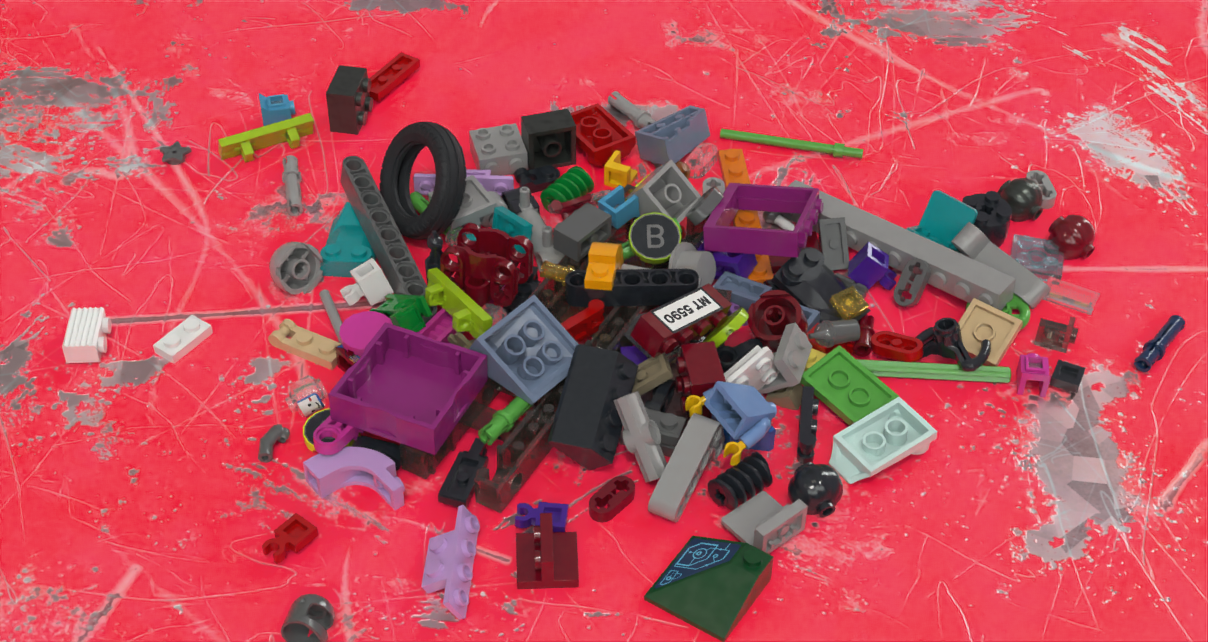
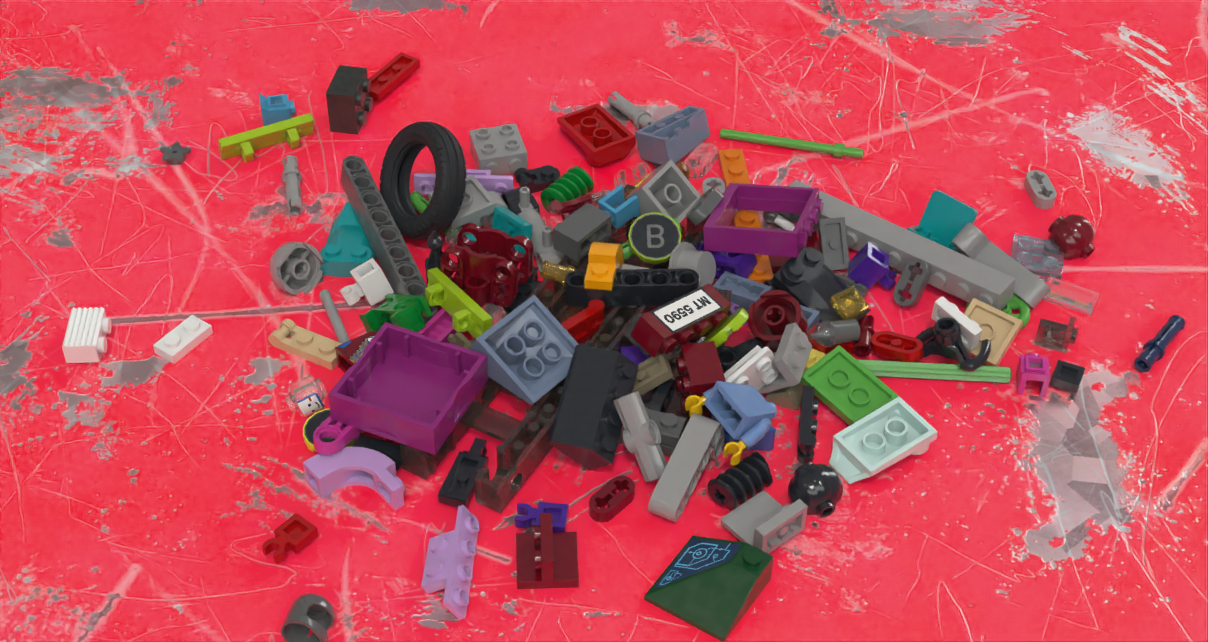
(267, 442): dark grey arm -> none
(360, 329): dark pink tile -> none
(503, 420): bright green pin -> none
(549, 139): pearl dark grey brick -> none
(617, 173): yellow panel -> none
(969, 328): none -> white plate
(993, 215): black brick -> none
(1023, 197): pearl dark grey plant -> none

